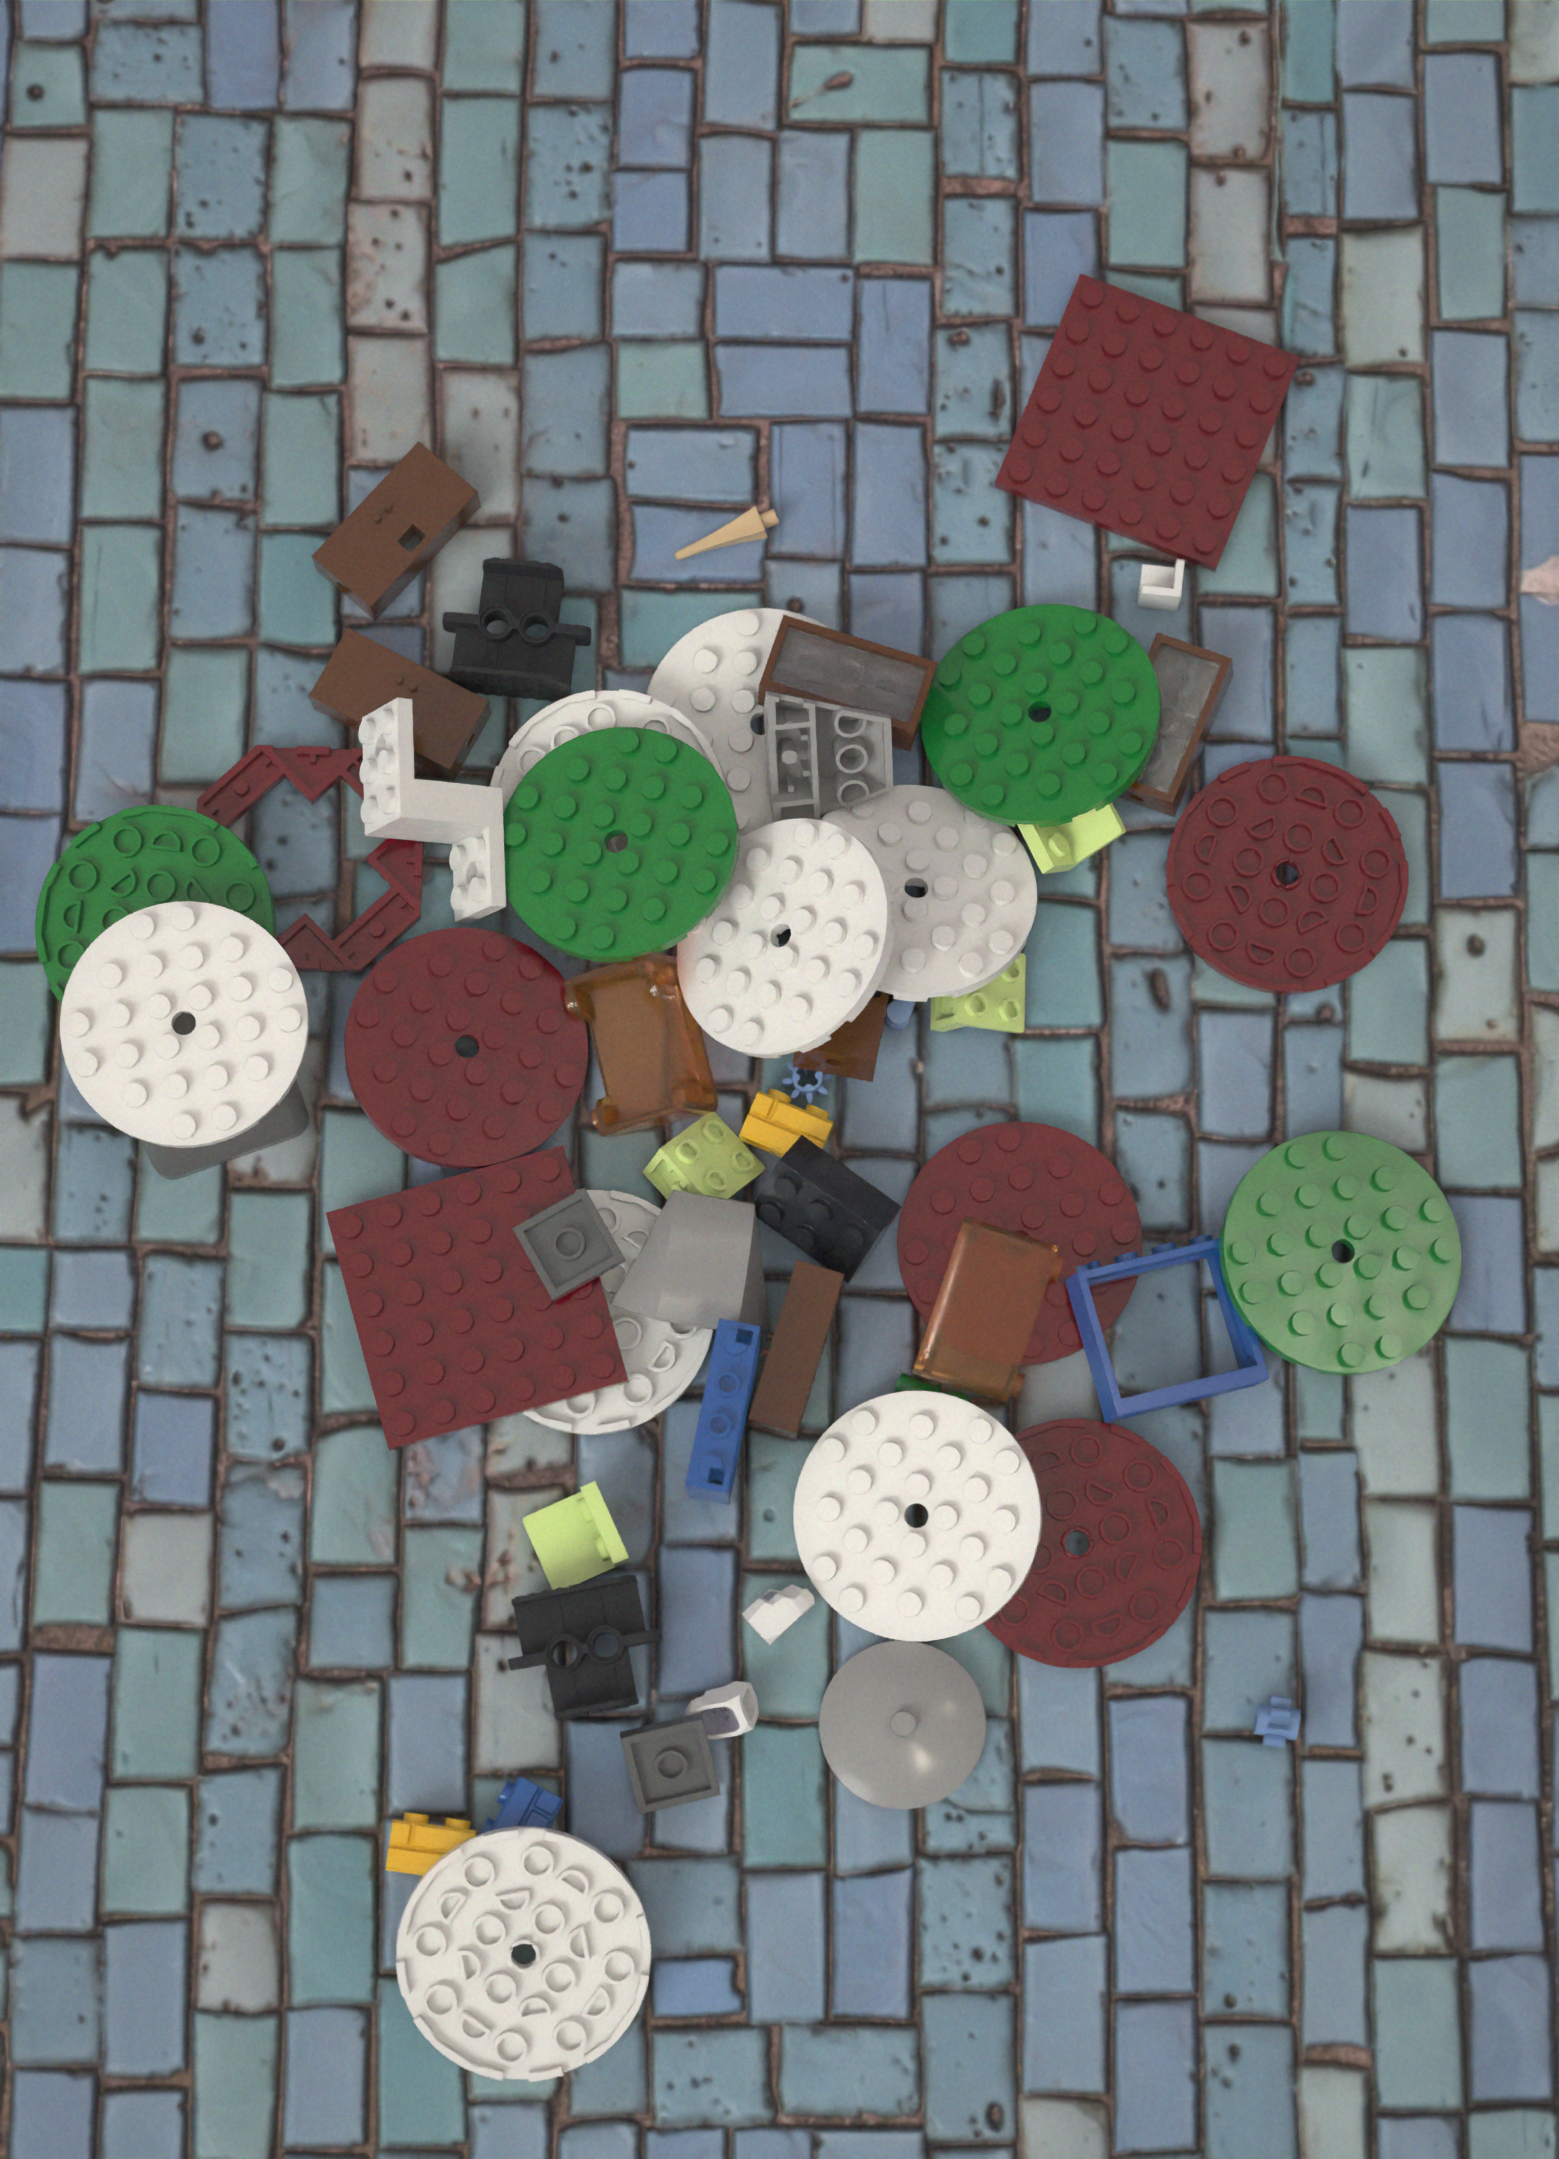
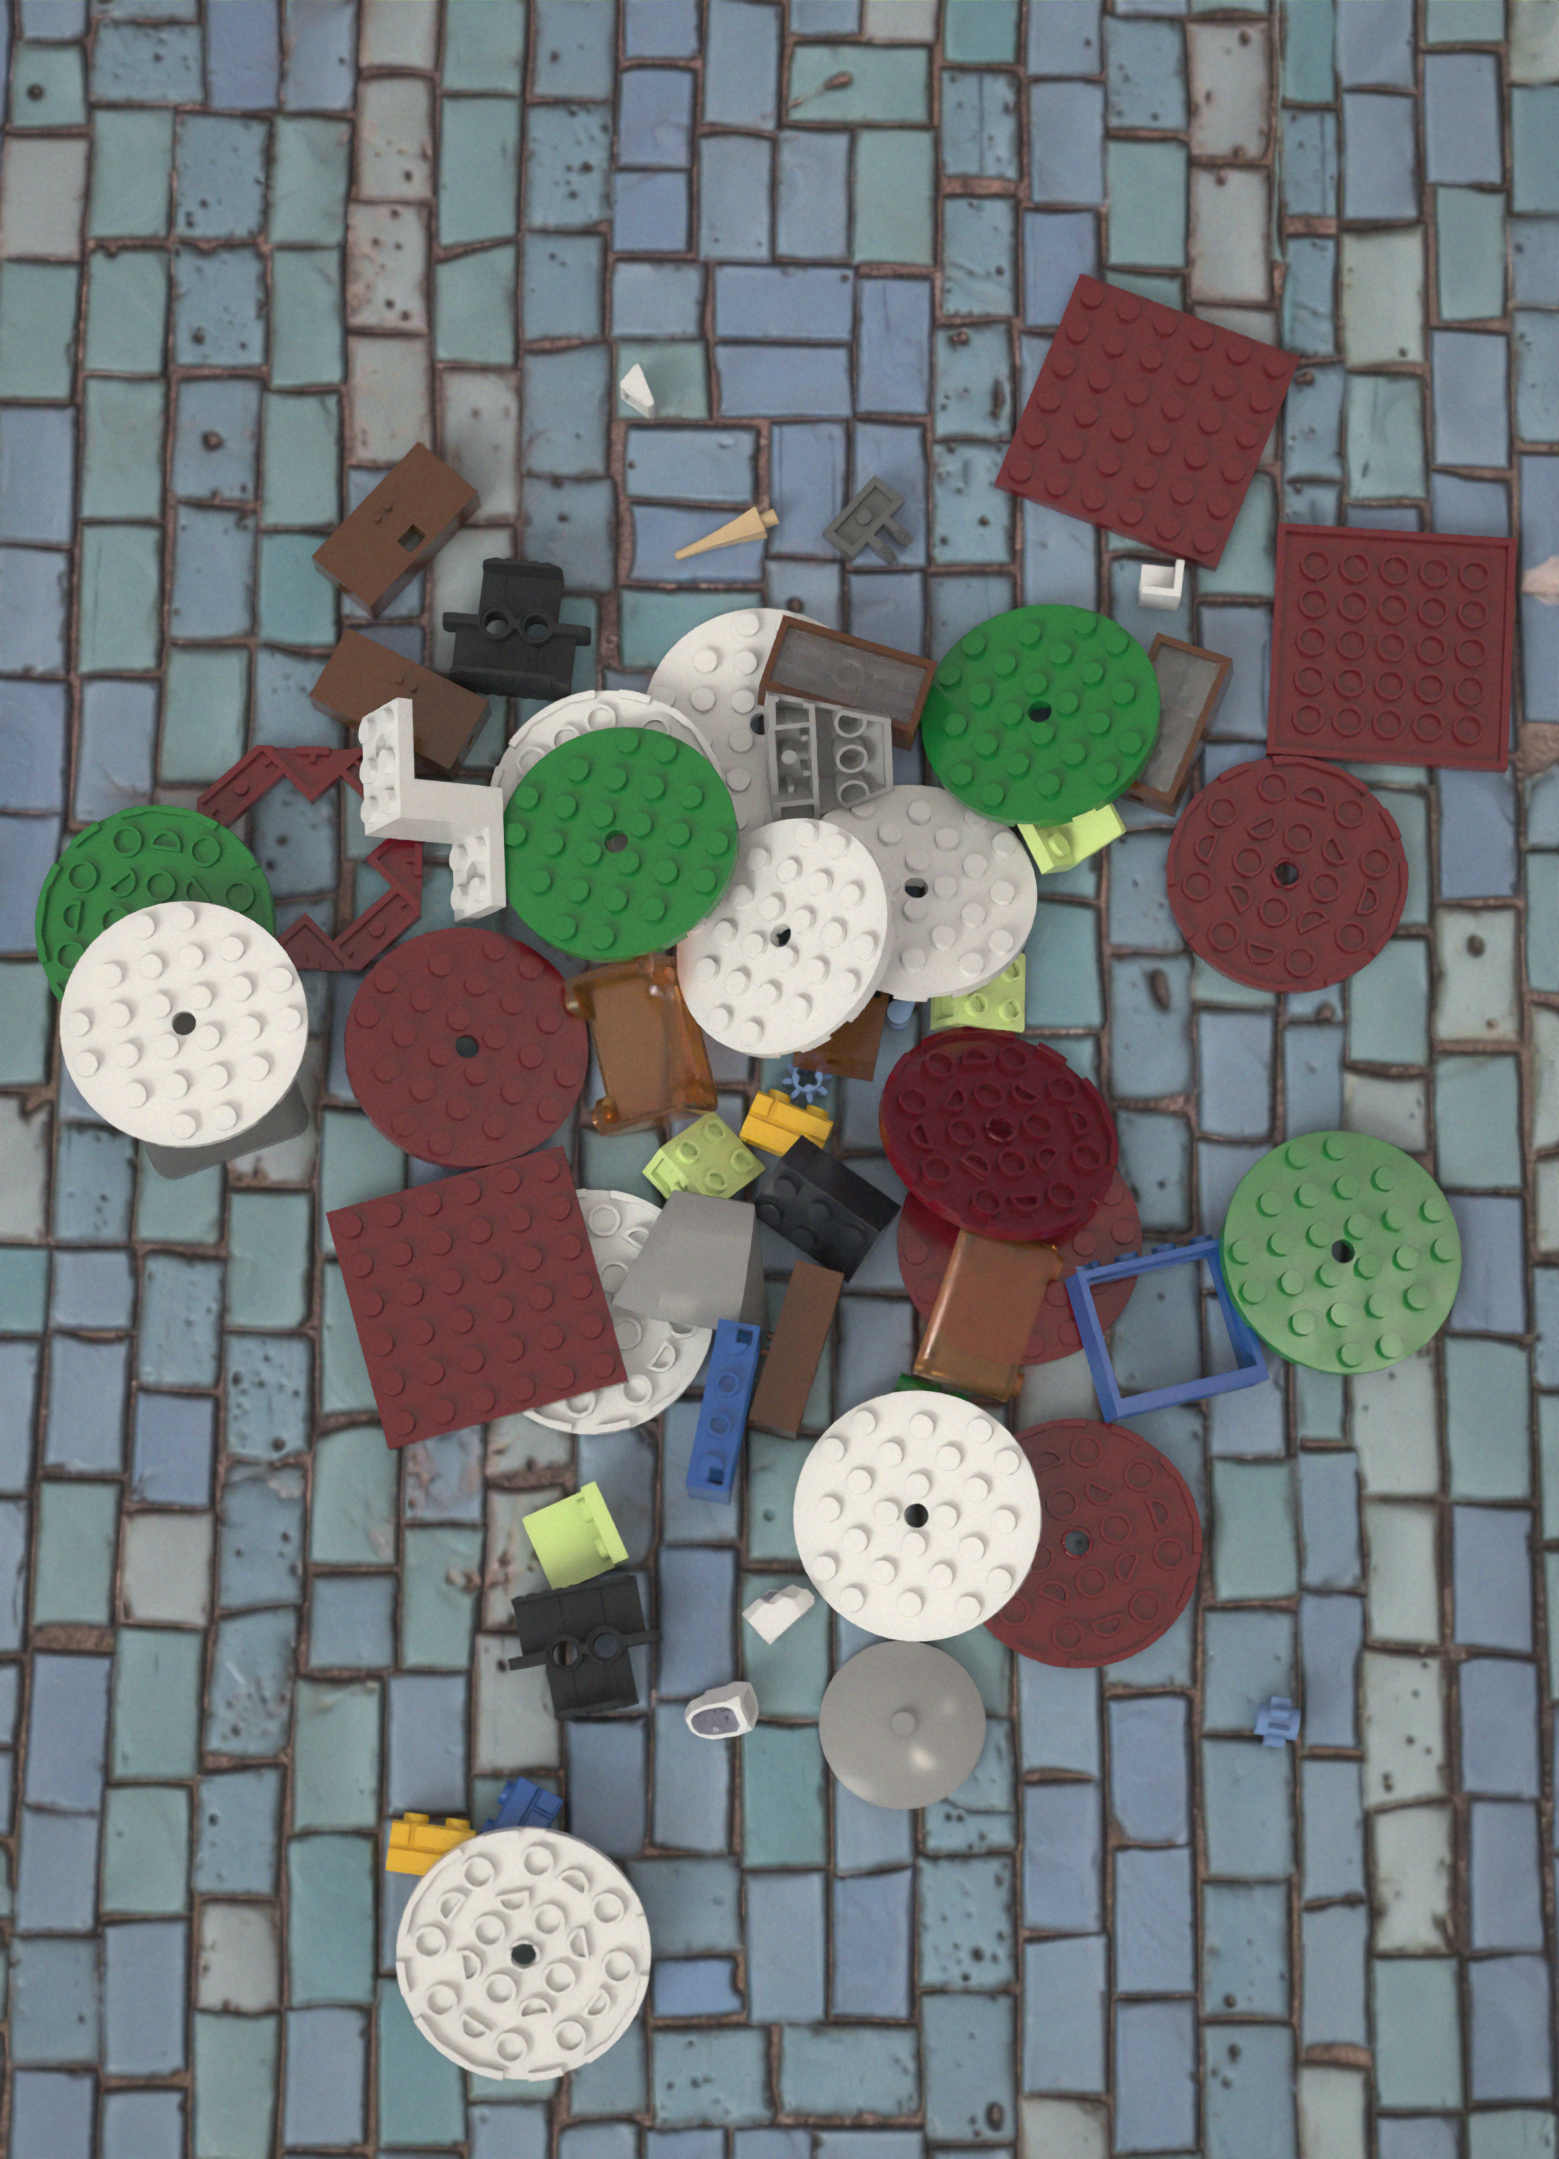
(569, 1244): dark grey plate -> none
(637, 393): none -> white slope
(670, 1763): dark grey plate -> none
(864, 519): none -> dark grey hinge
(1016, 1189): none -> dark red plate
(1391, 647): none -> dark red plate

